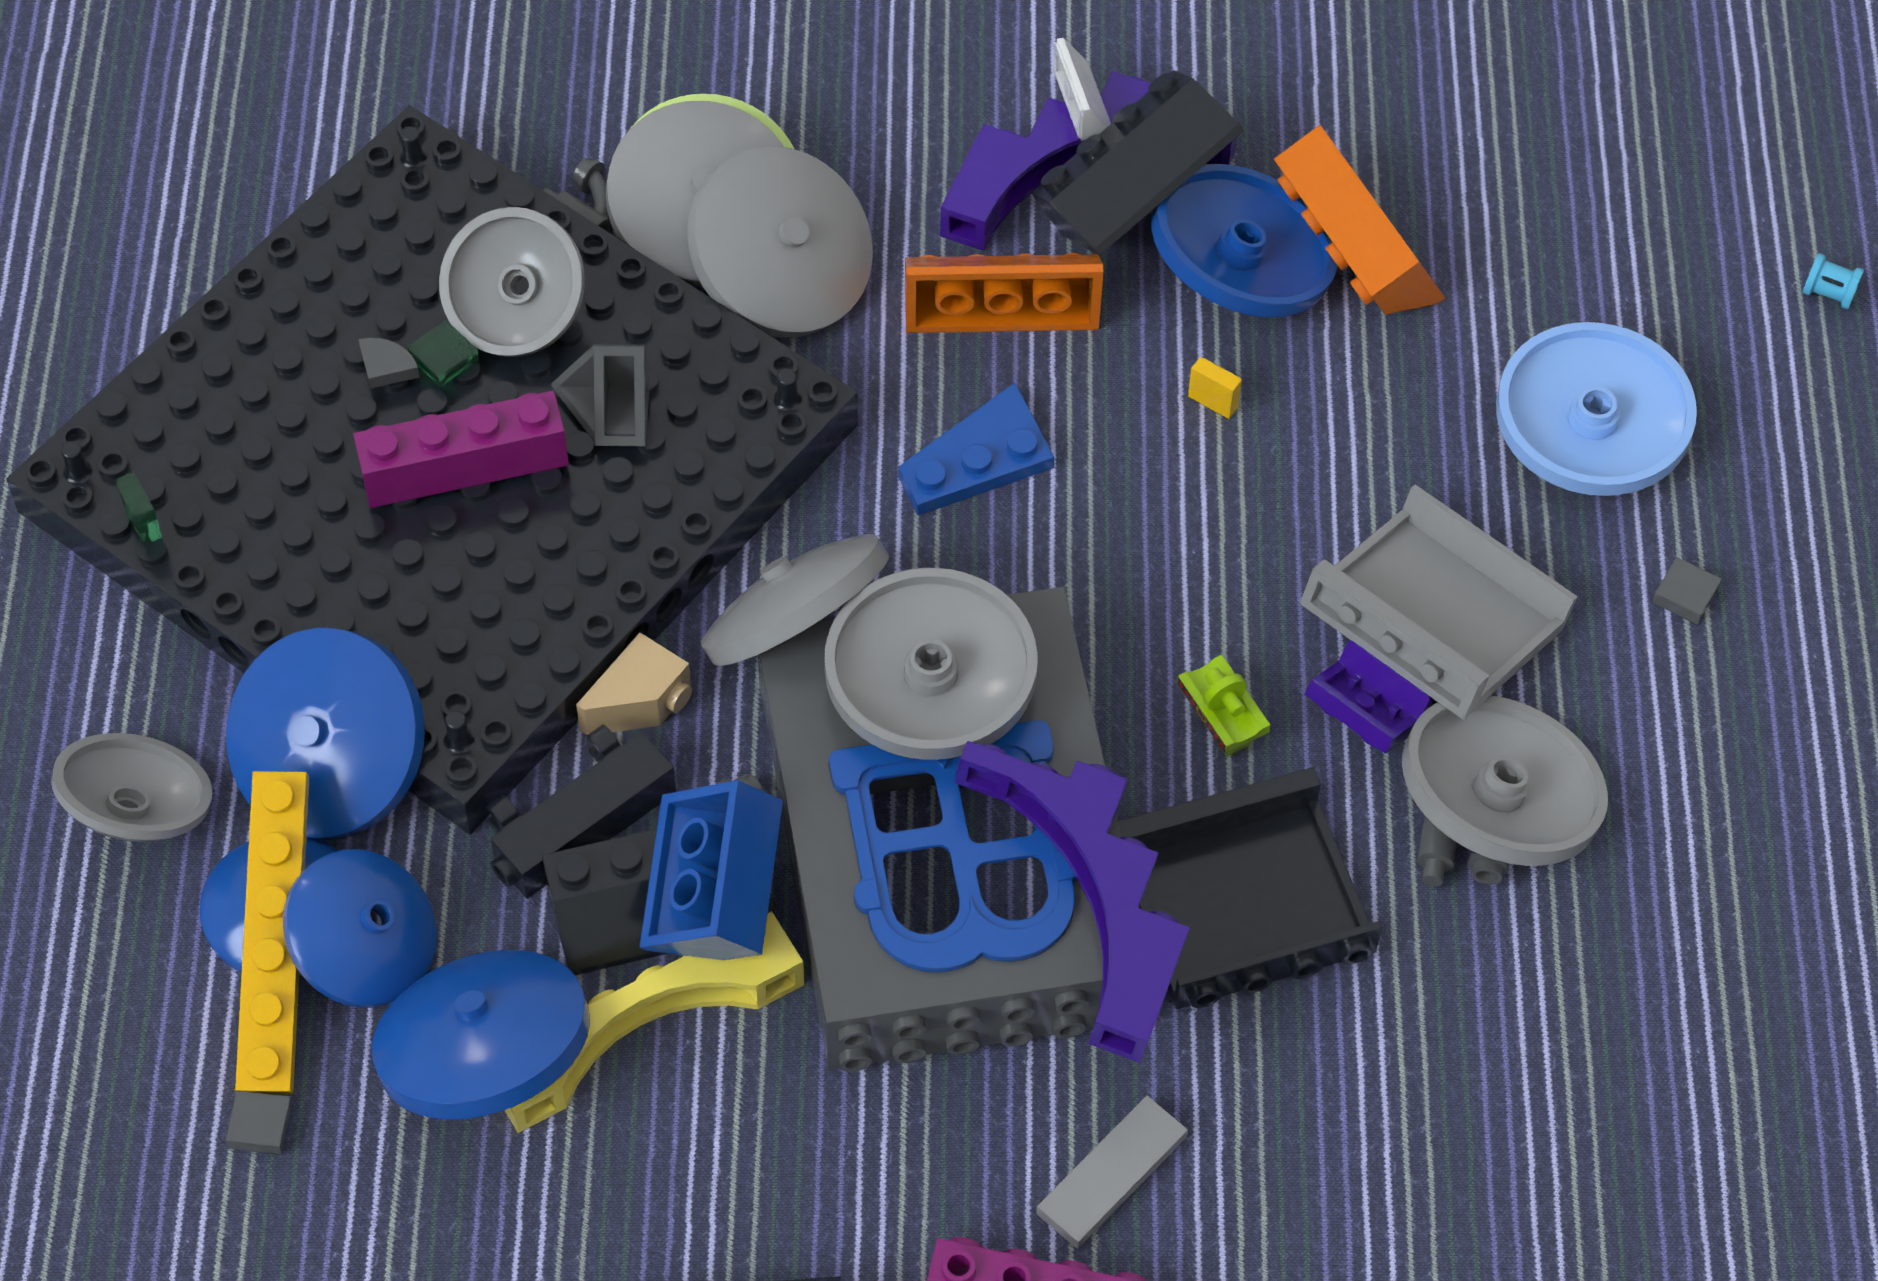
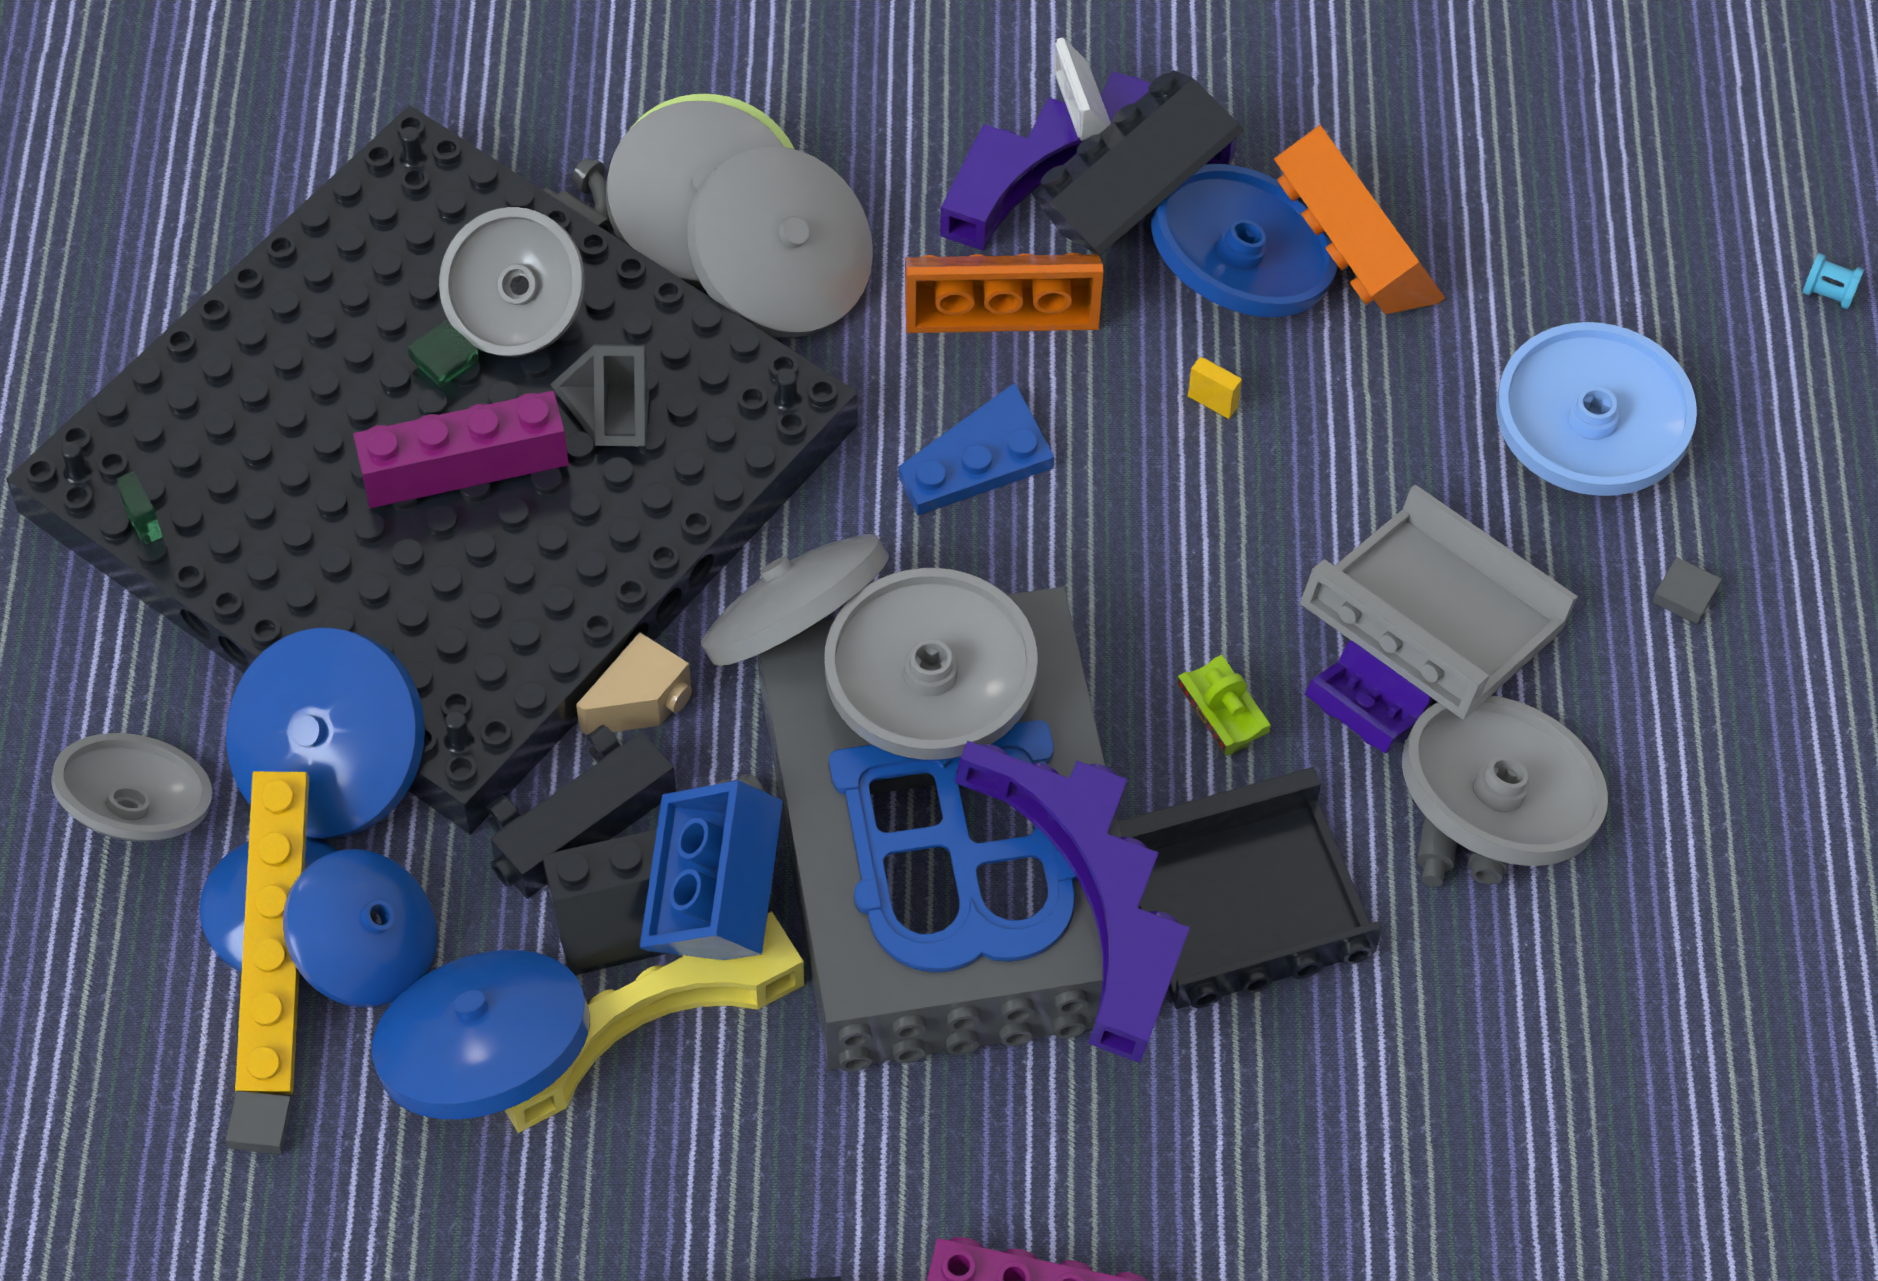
(386, 362): dark grey tile -> none
(1111, 1172): light grey tile -> none

